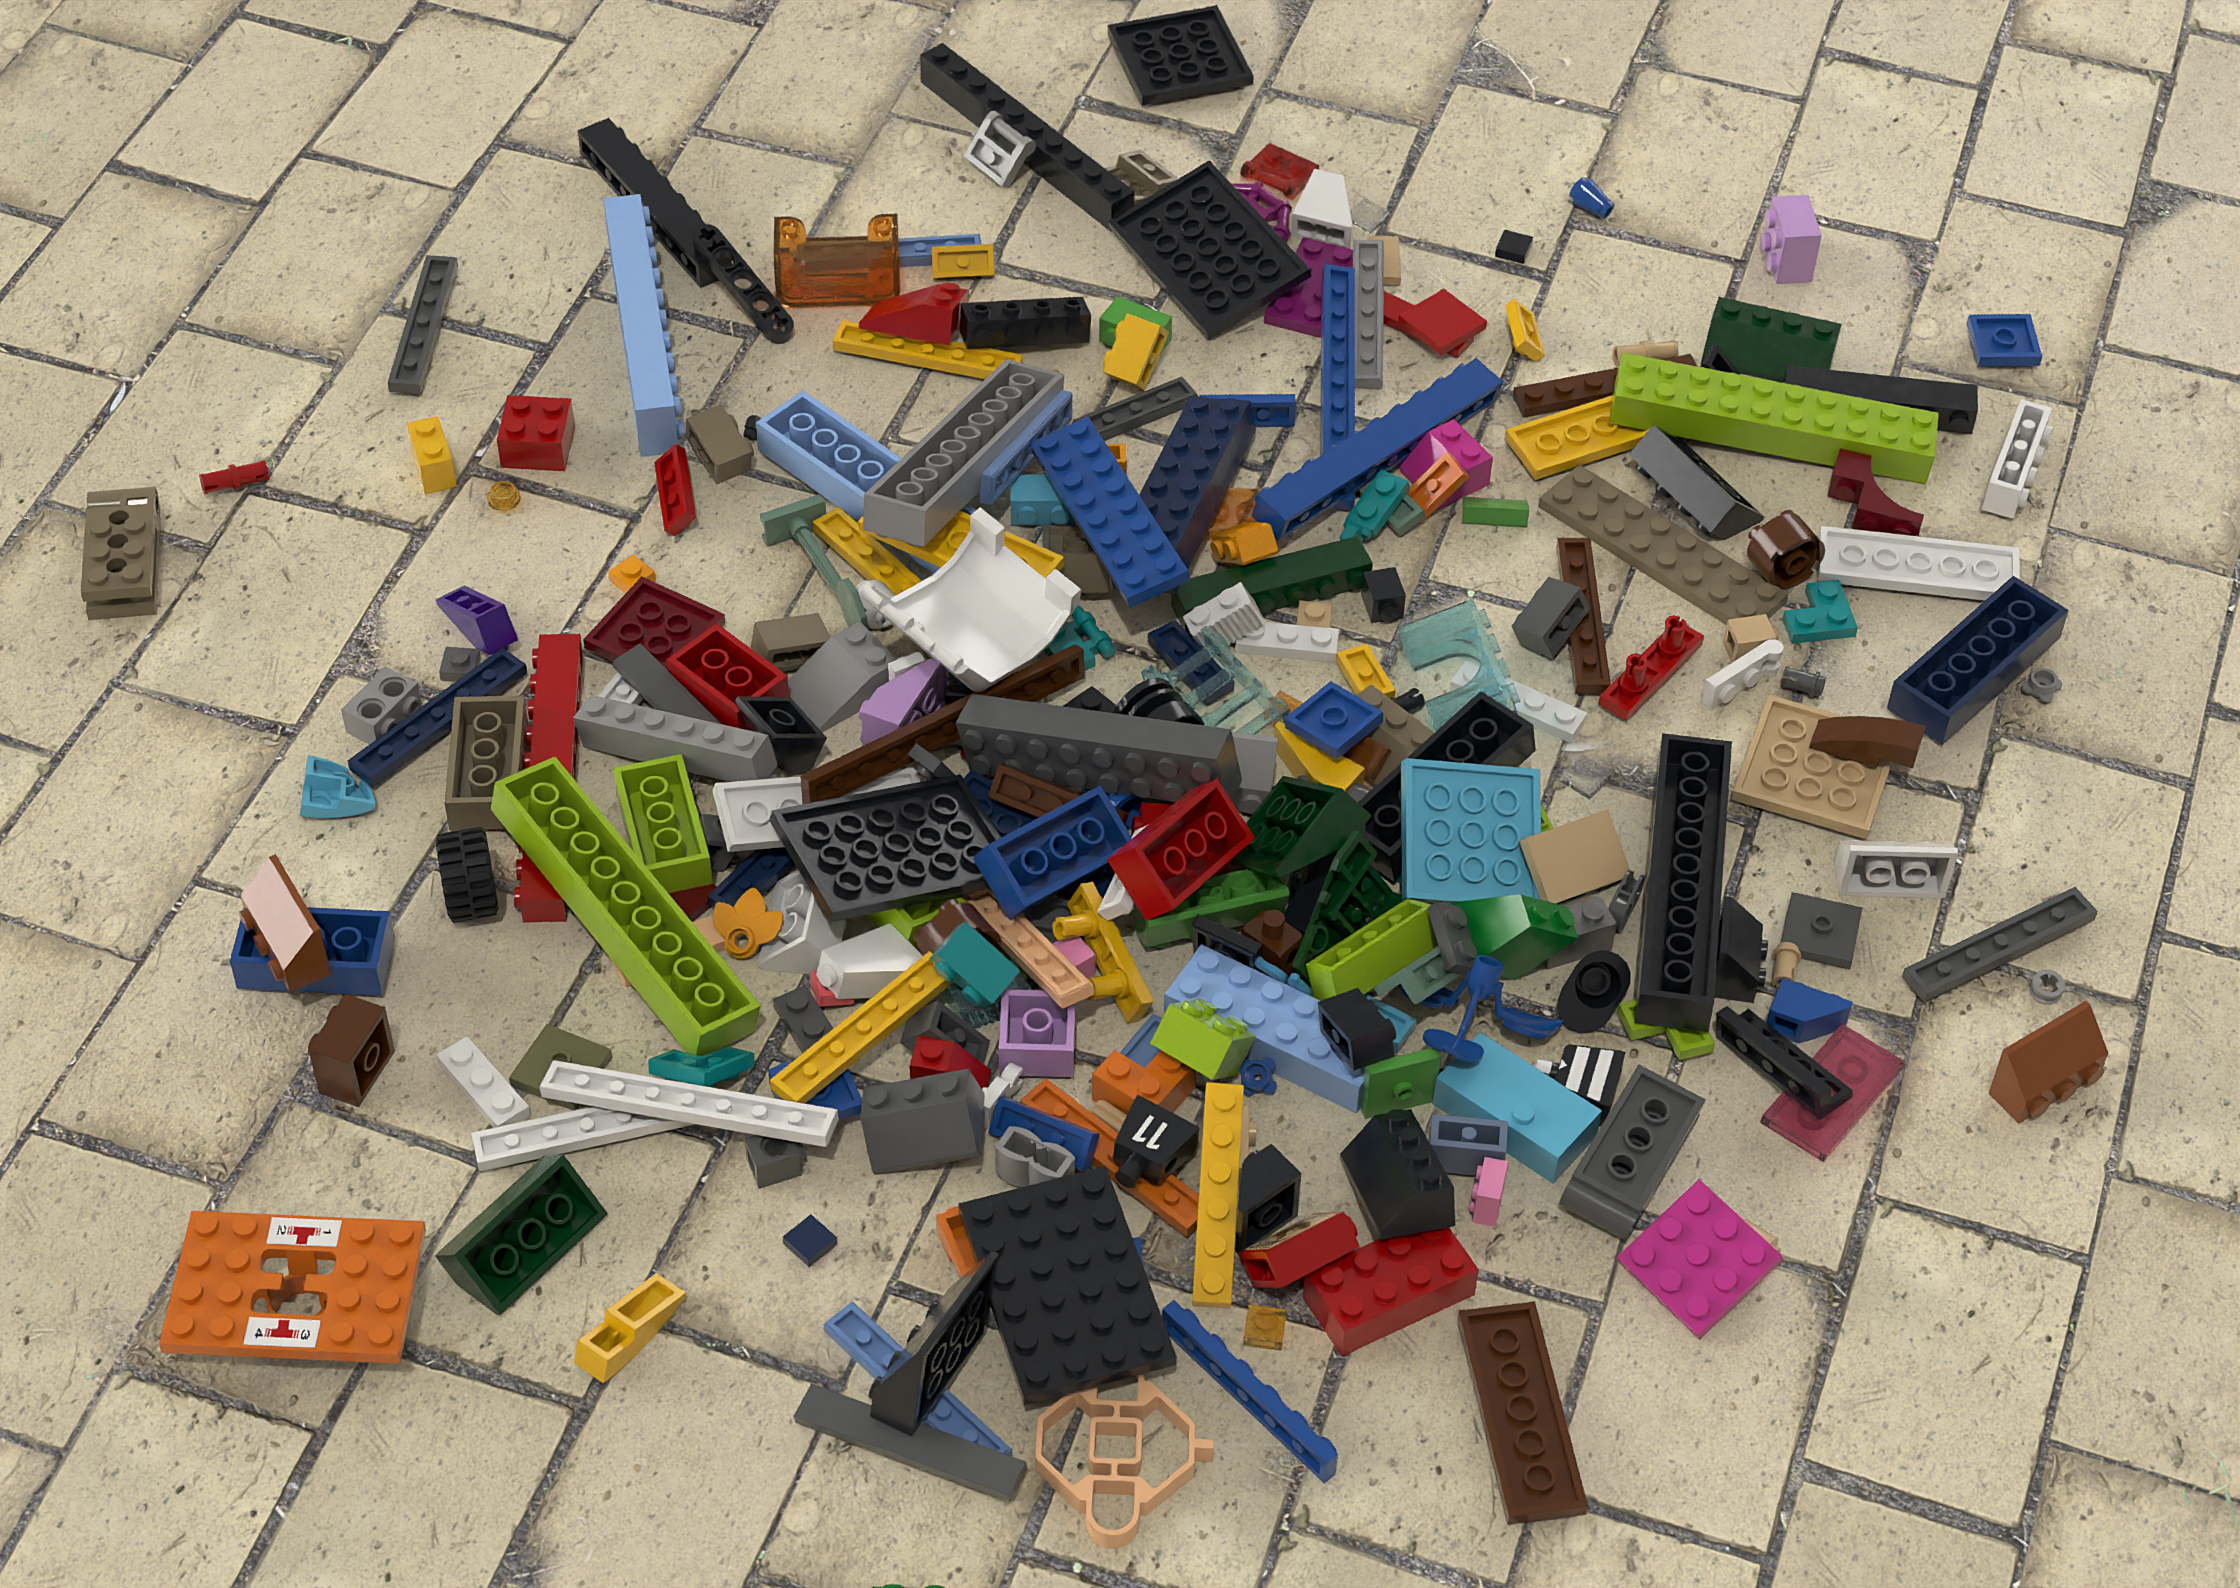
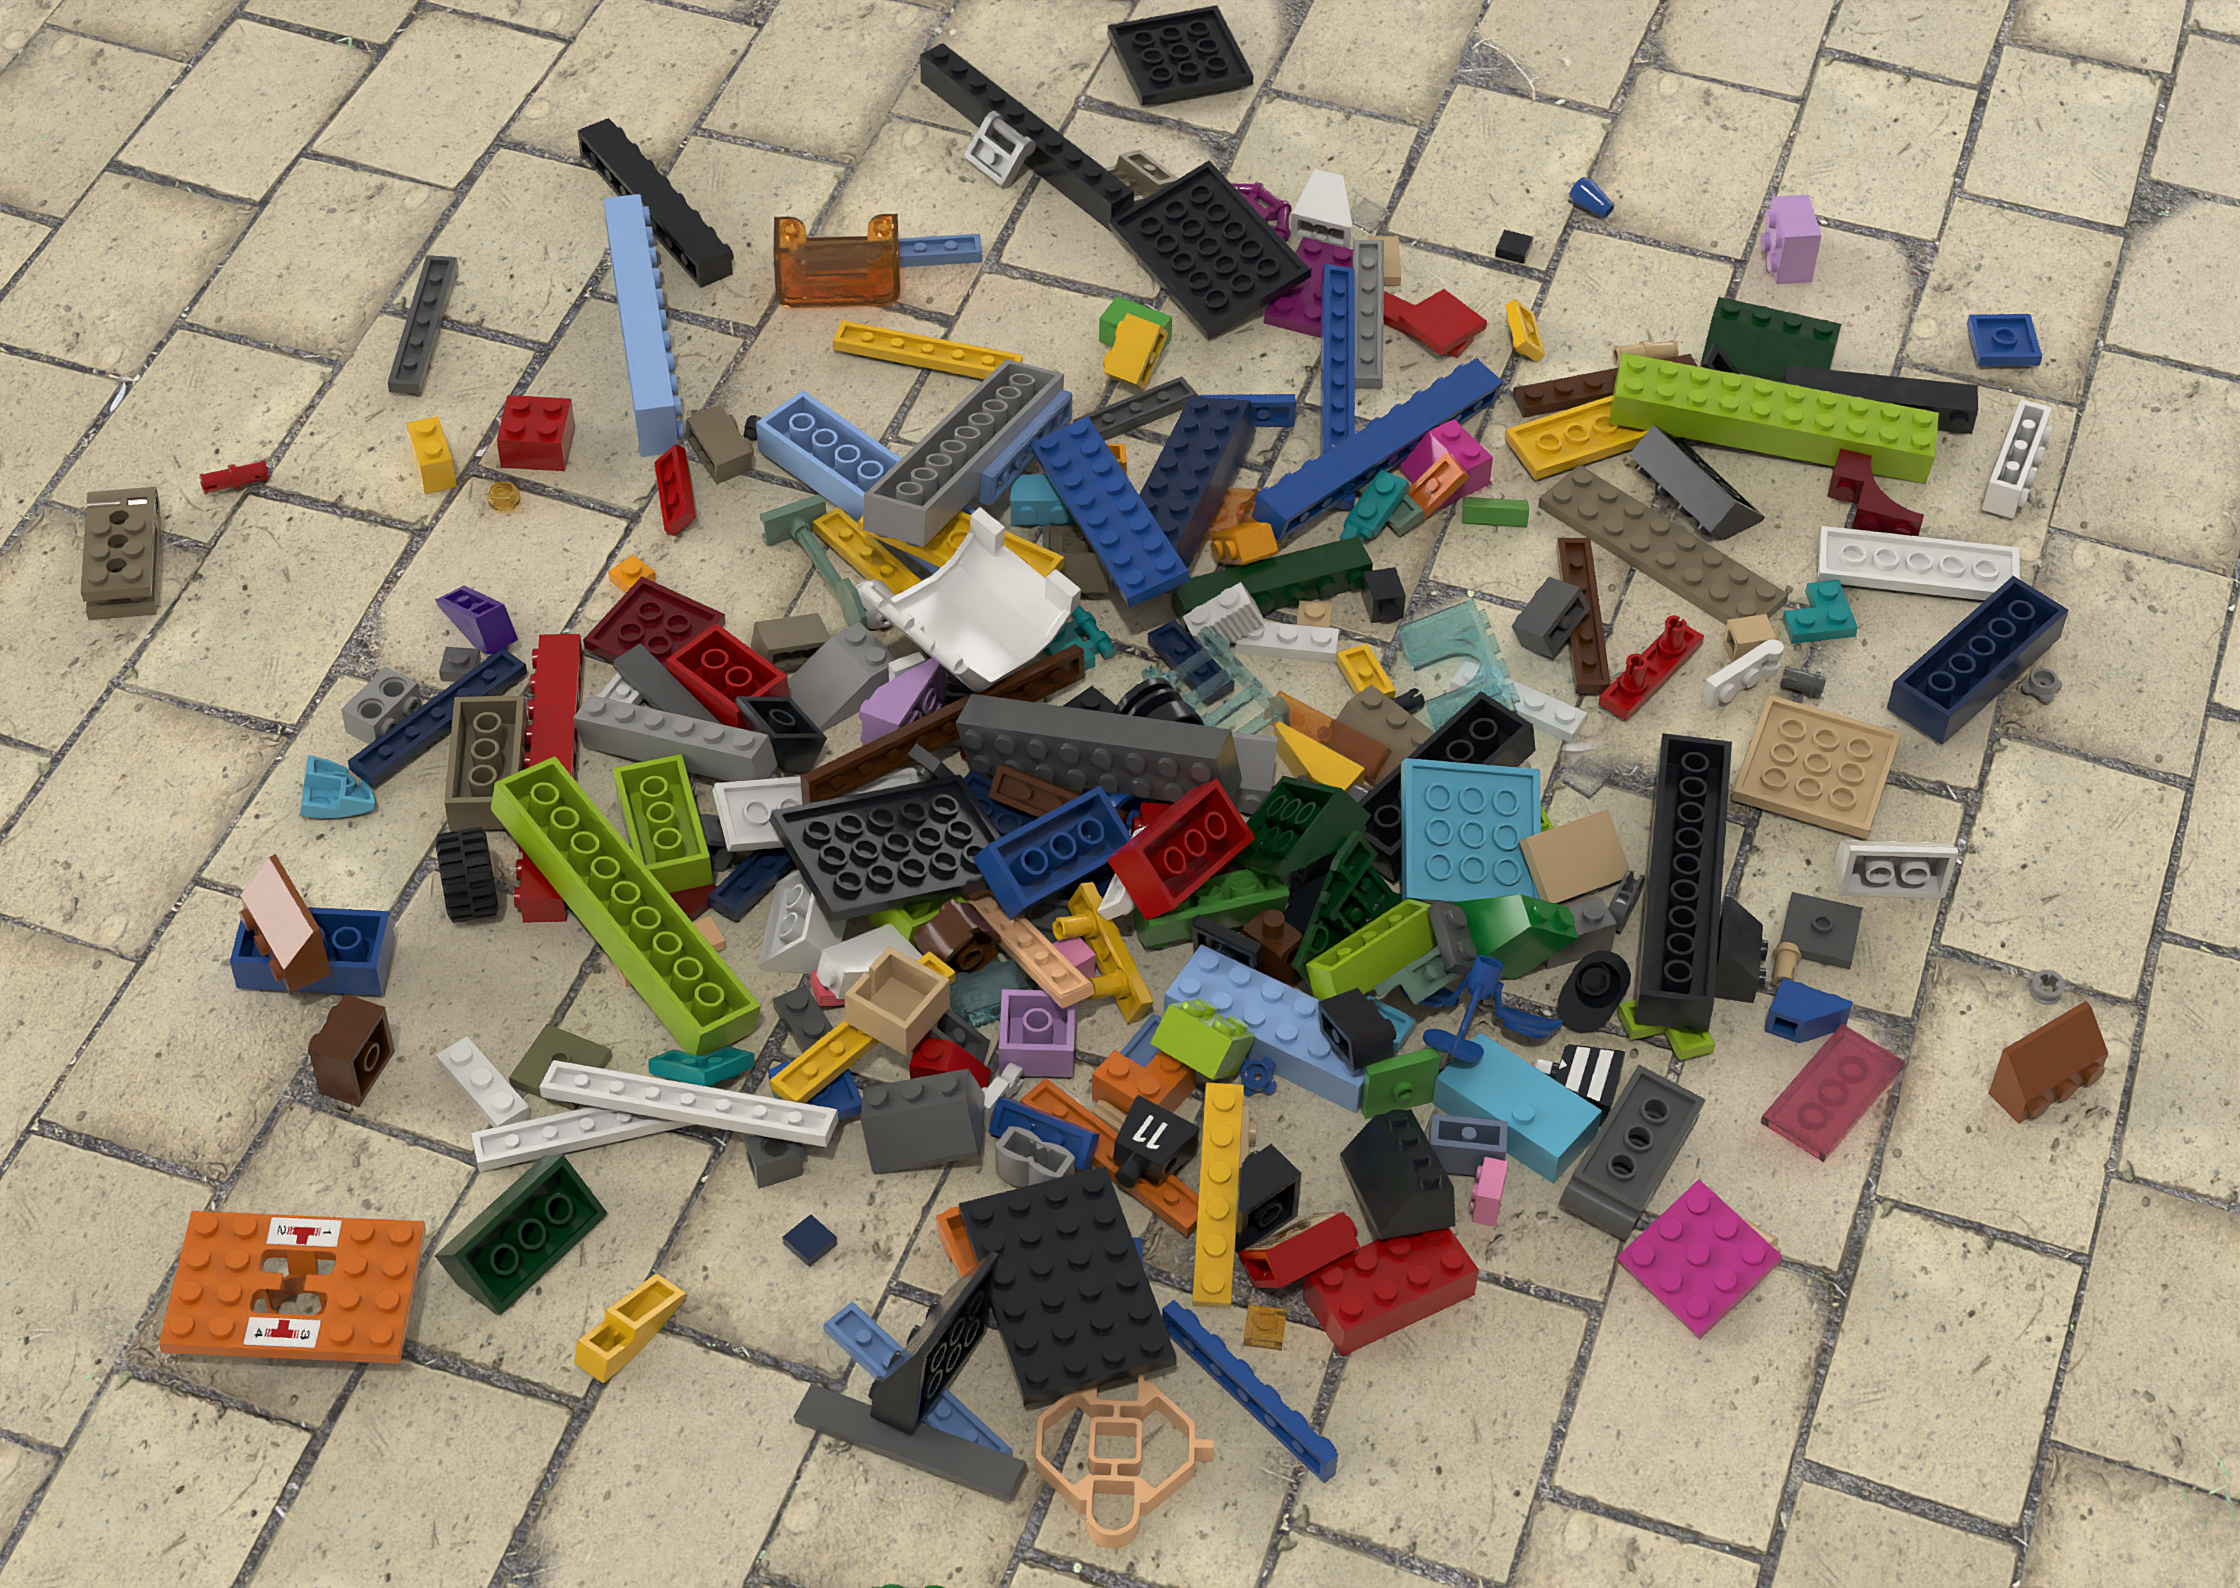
(747, 296): black beam -> none
(747, 918): light orange plate -> none
(904, 1000): none -> tan piece
(923, 314): red slope -> none
(962, 261): yellow plate -> none
(973, 965): teal brick -> none
(1024, 322): black brick -> none
(1276, 973): dark azure piece -> none
(1279, 170): clear red plate -> none
(1334, 720): blue plate -> none
(1522, 1413): reddish brown plate -> none
(1781, 1061): black fence -> none
(1785, 550): reddish brown brick -> none
(1869, 739): reddish brown slope -> none
(1999, 944): dark grey plate -> none

